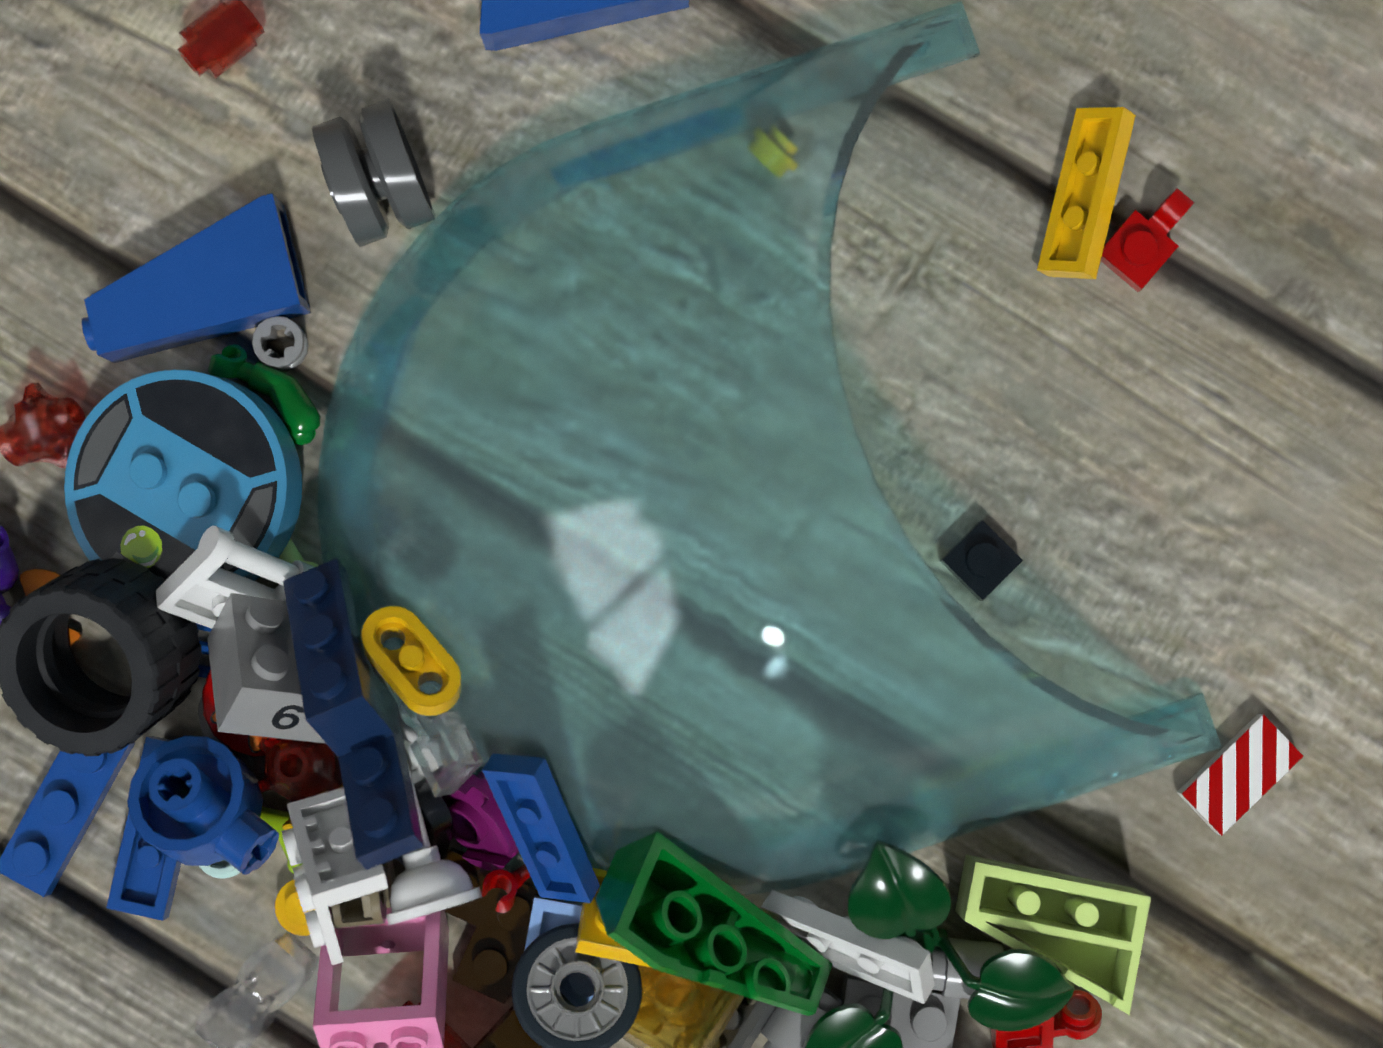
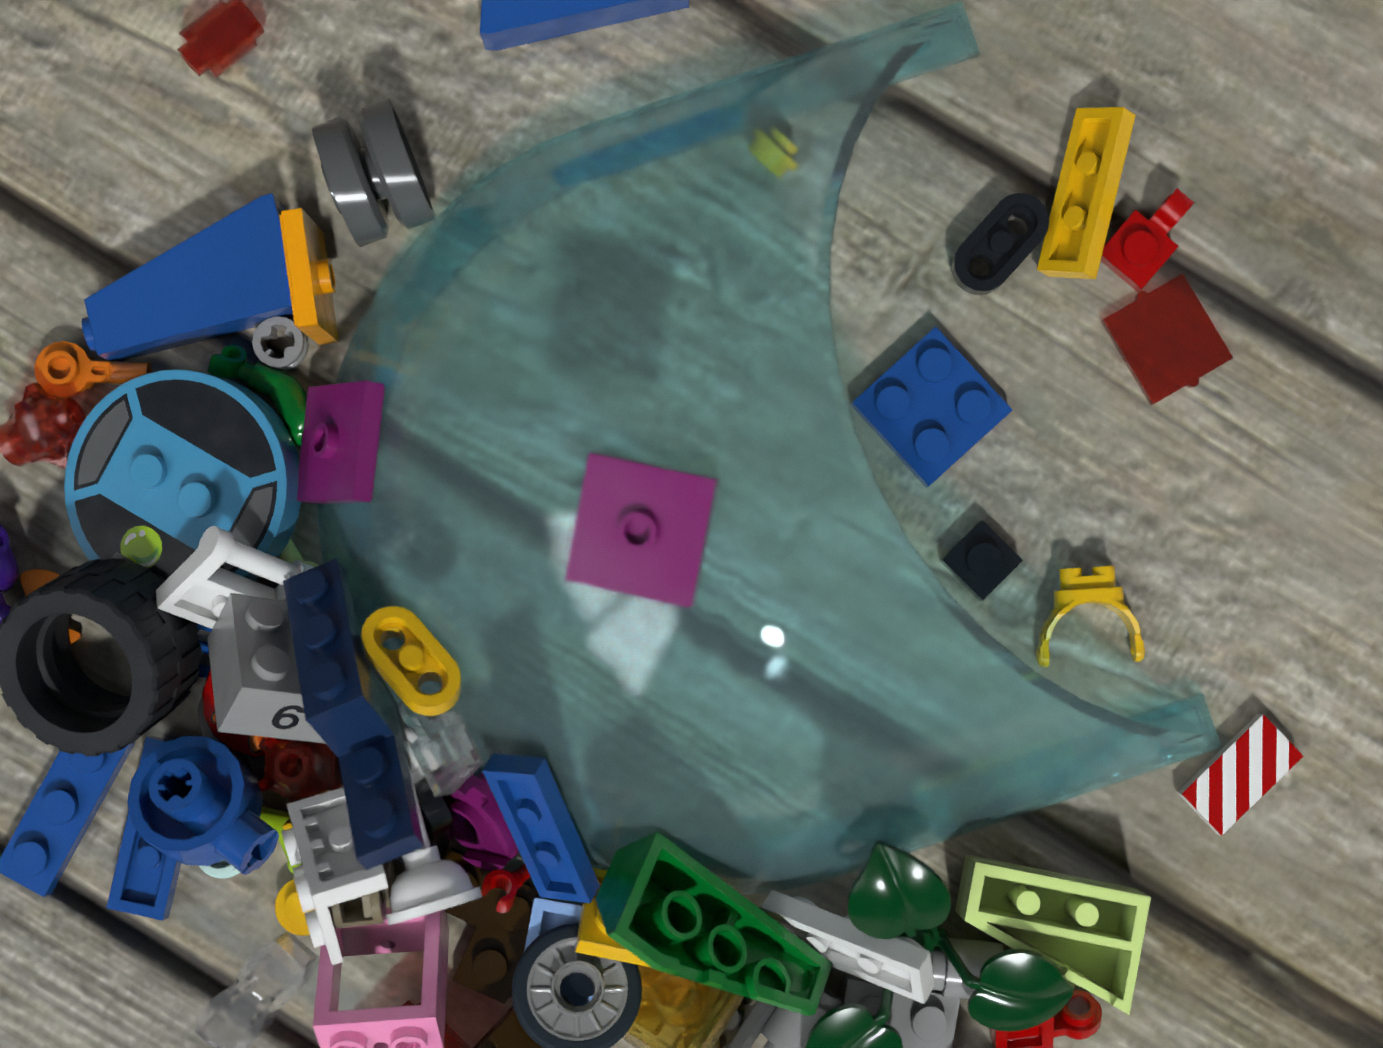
(68, 370): none -> orange plate
(309, 276): none -> light orange plate
(340, 442): none -> magenta plate
(641, 529): none -> magenta plate
(931, 407): none -> blue plate
(998, 245): none -> black plate
(1095, 589): none -> yellow helmet
(1166, 339): none -> clear red piece

